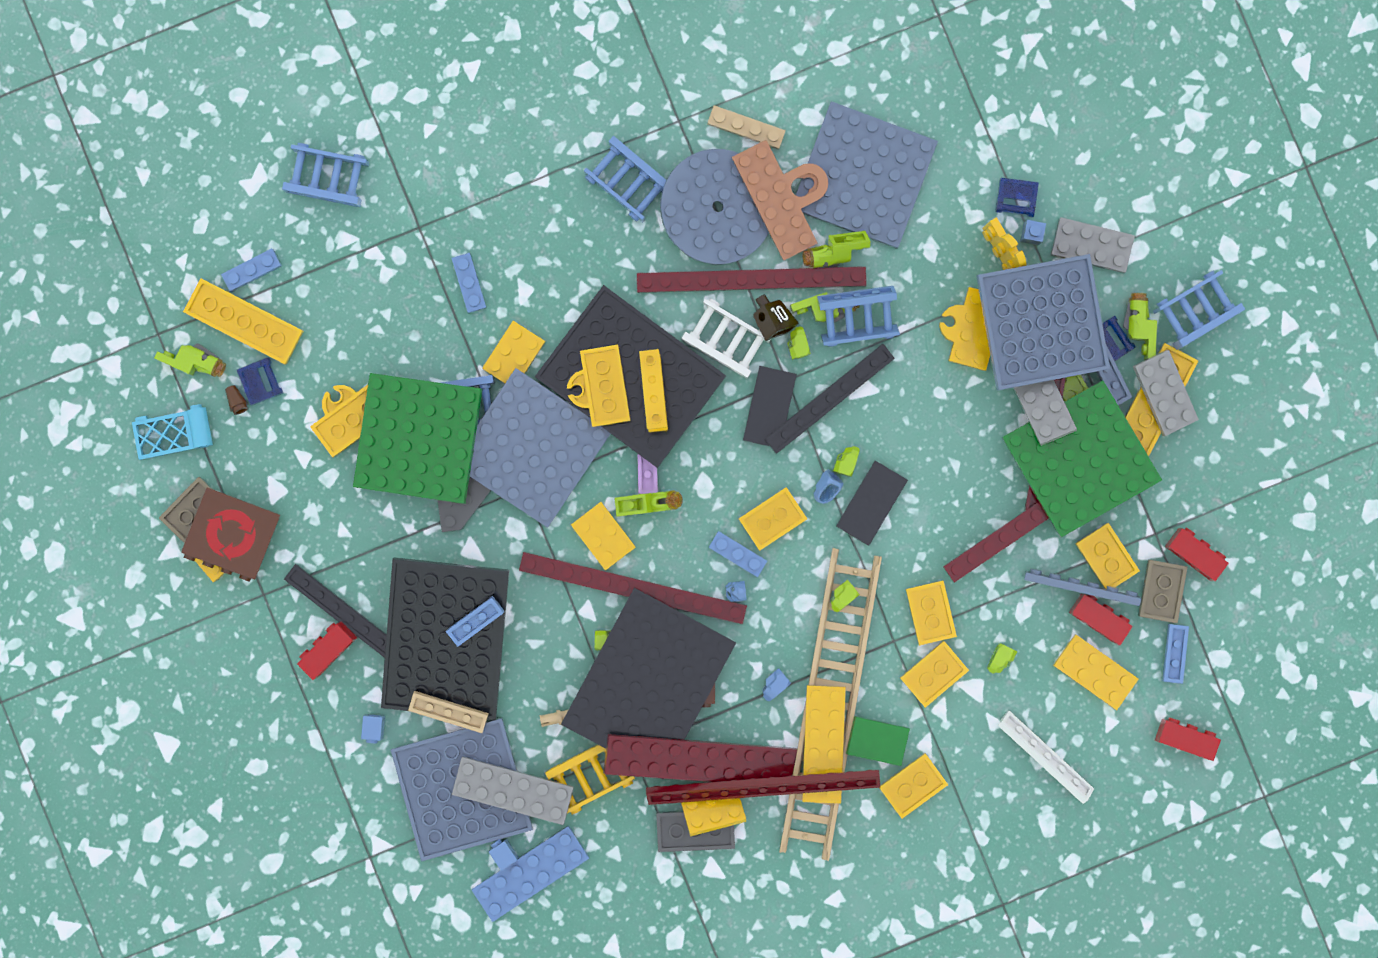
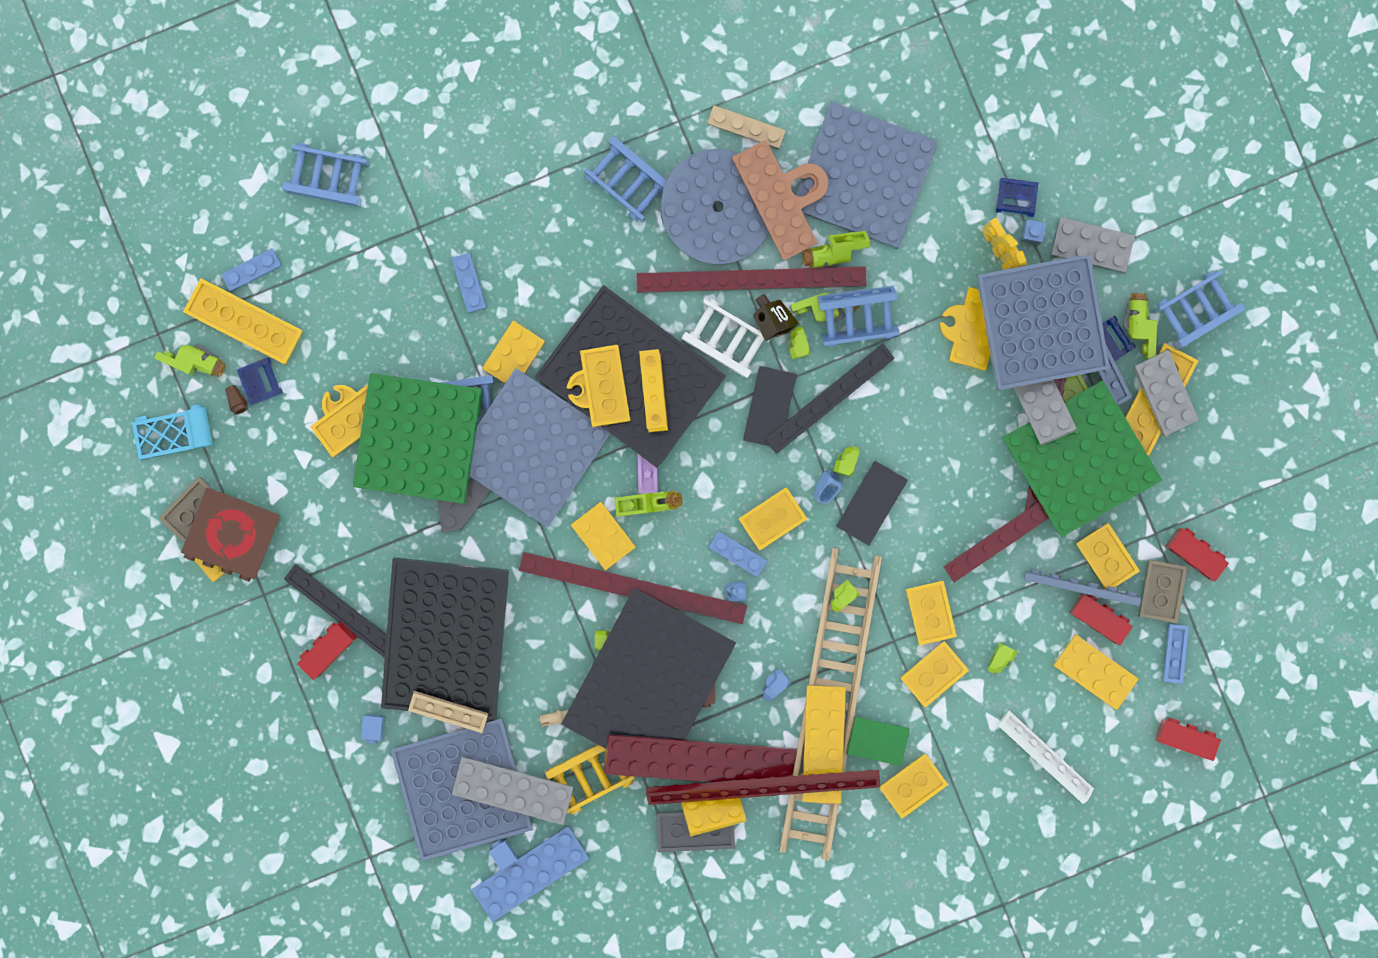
(475, 621): medium blue plate -> none

